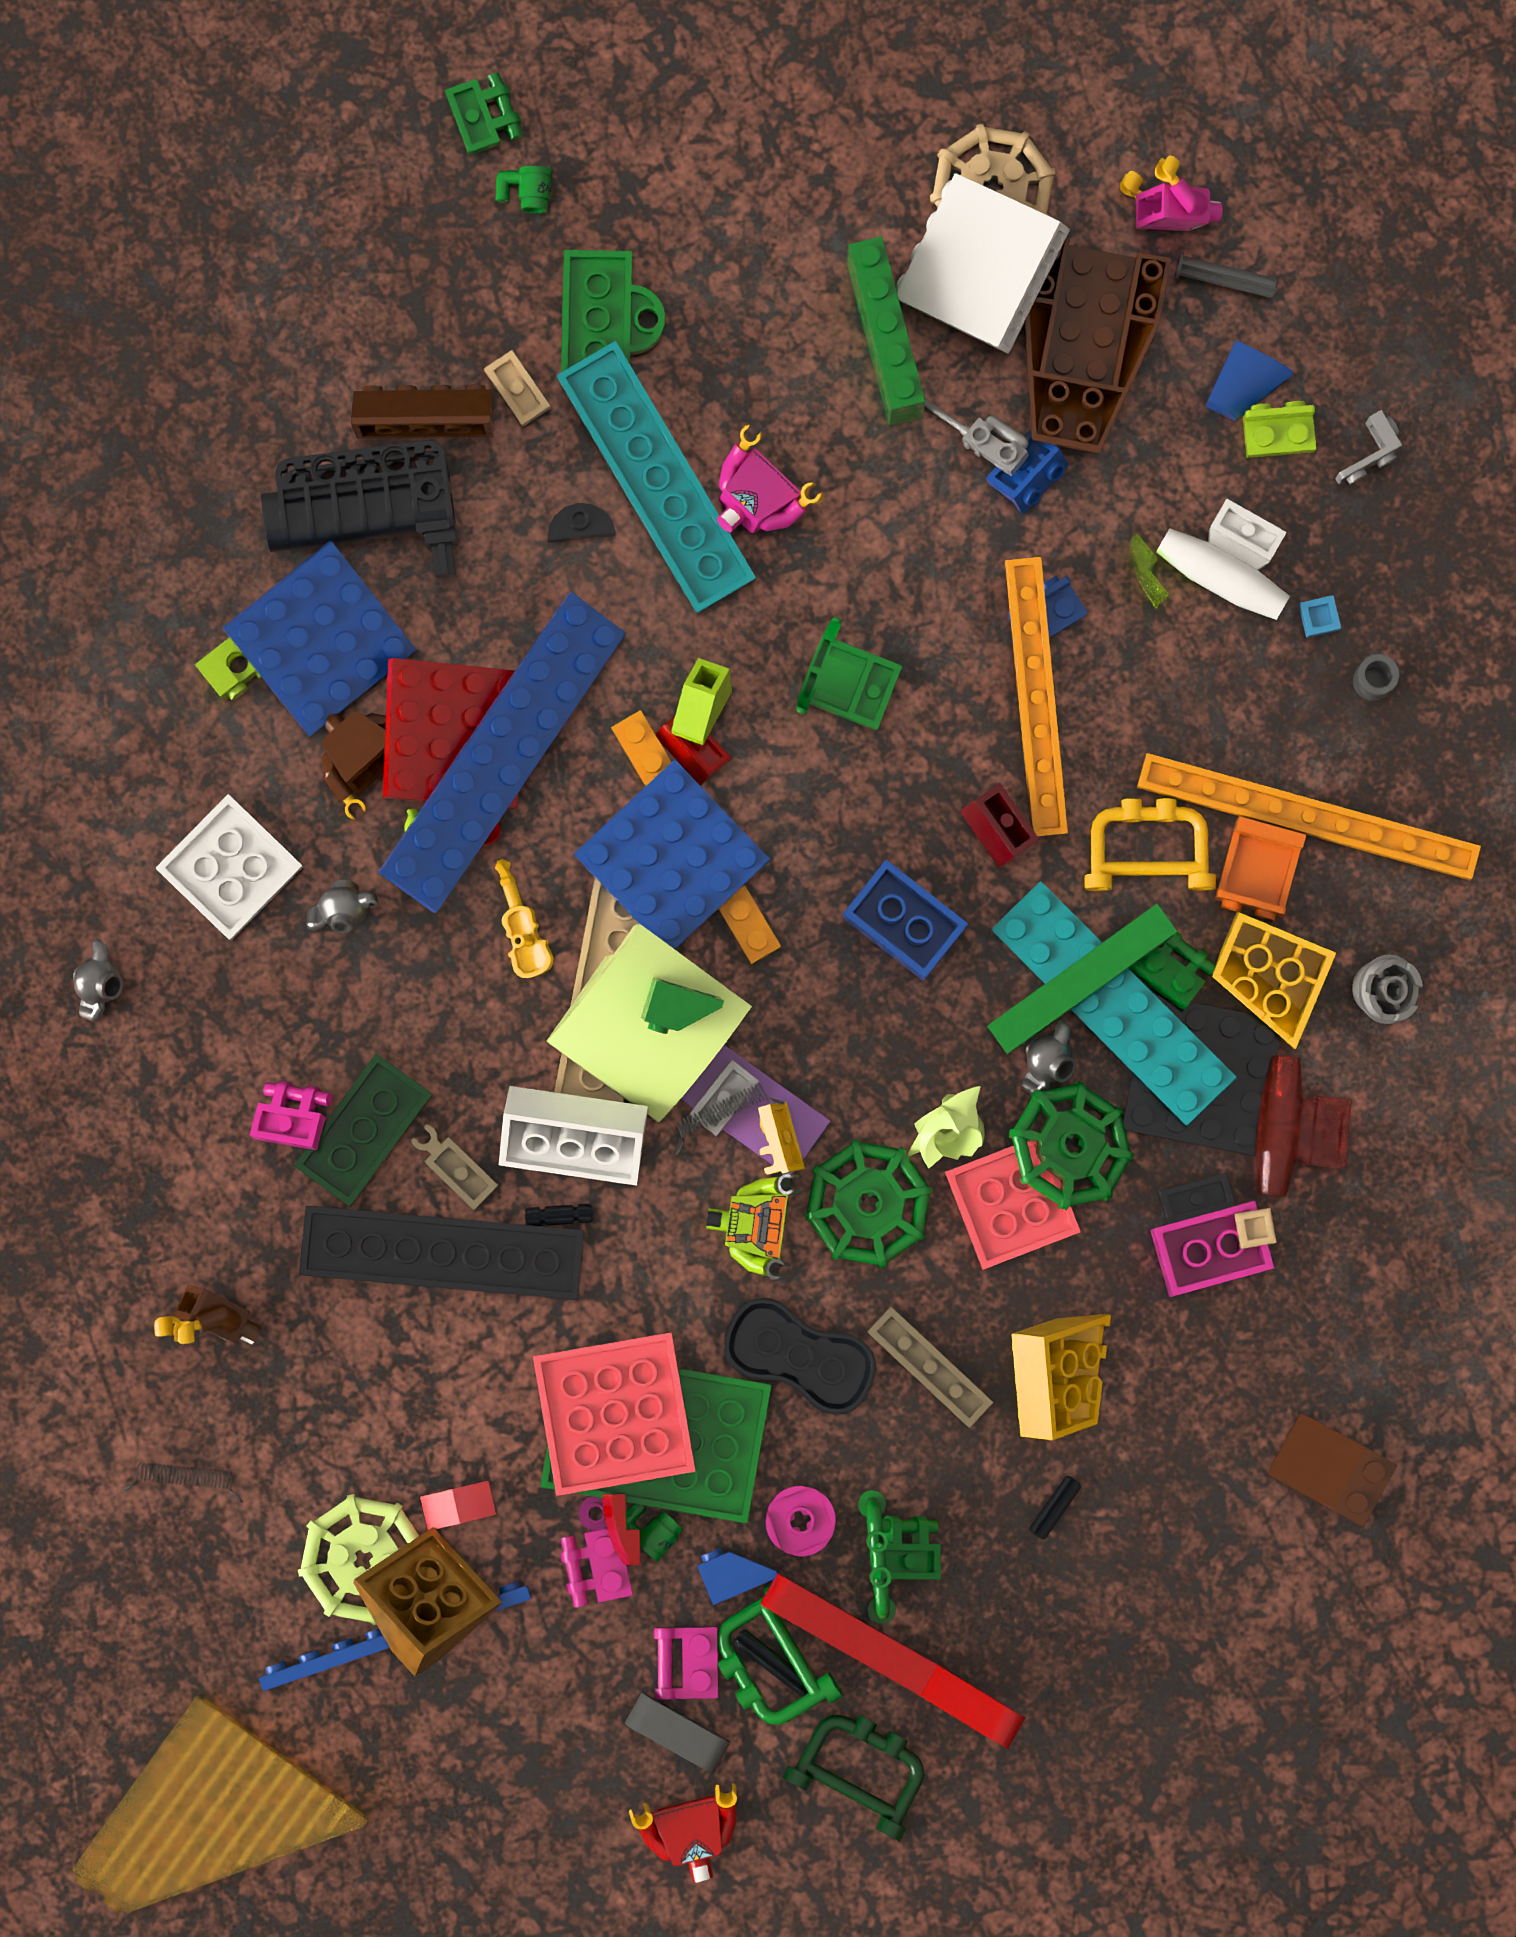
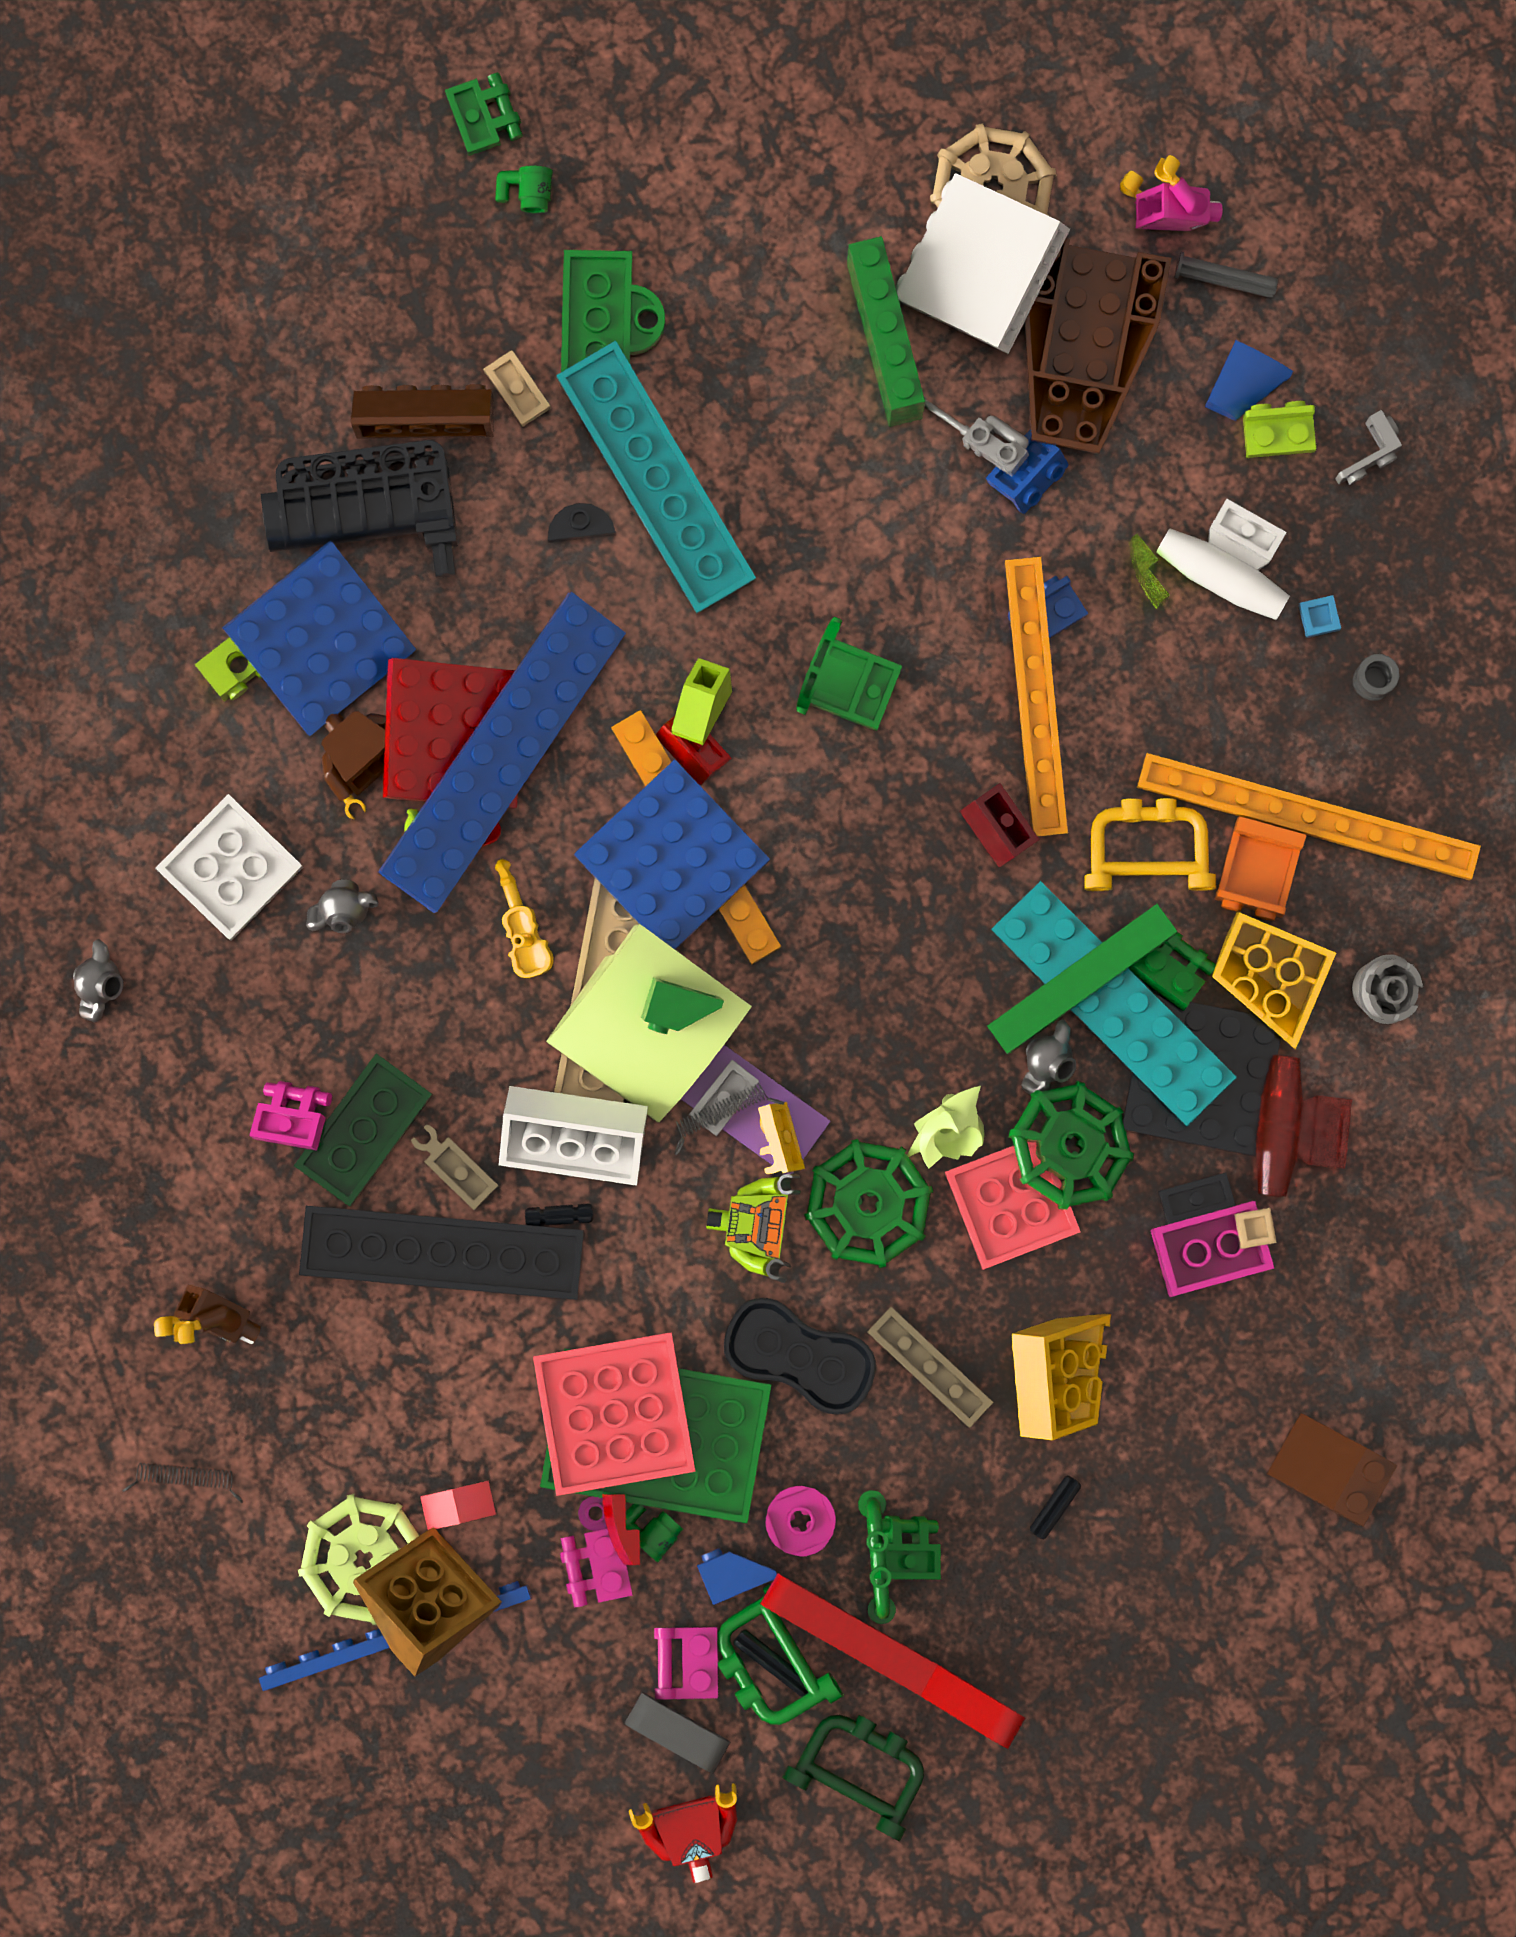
(207, 1810): clear yellow slope -> none
(758, 492): dark pink torso -> none
(904, 920): blue brick -> none

